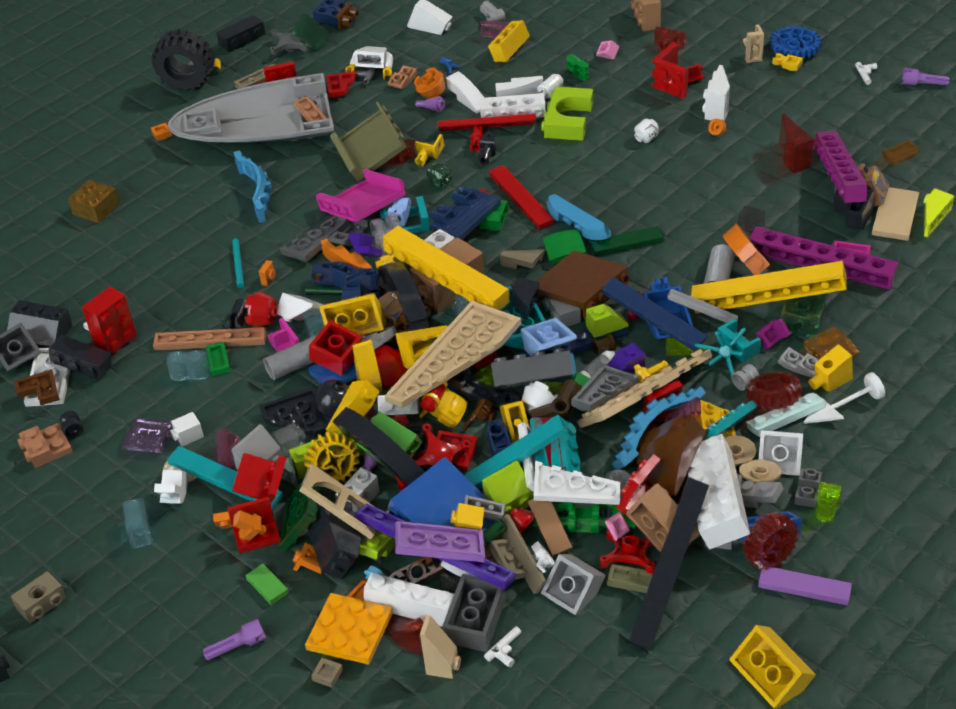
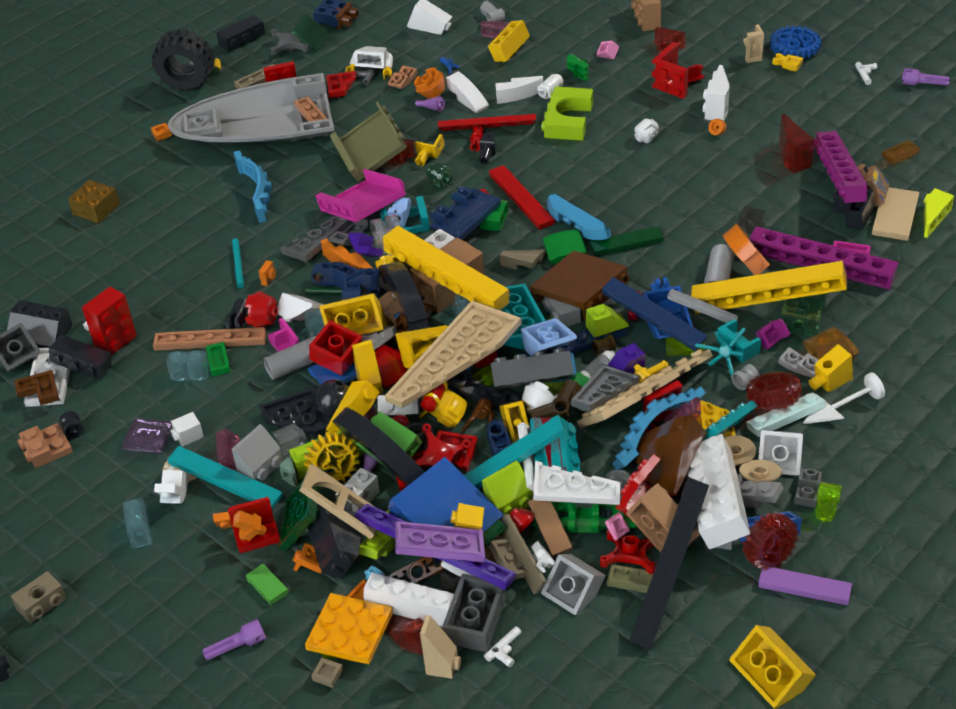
(259, 476): red bracket -> none
(492, 509): light grey piece -> none
(513, 105): white brick -> none
(524, 295): black slope -> none

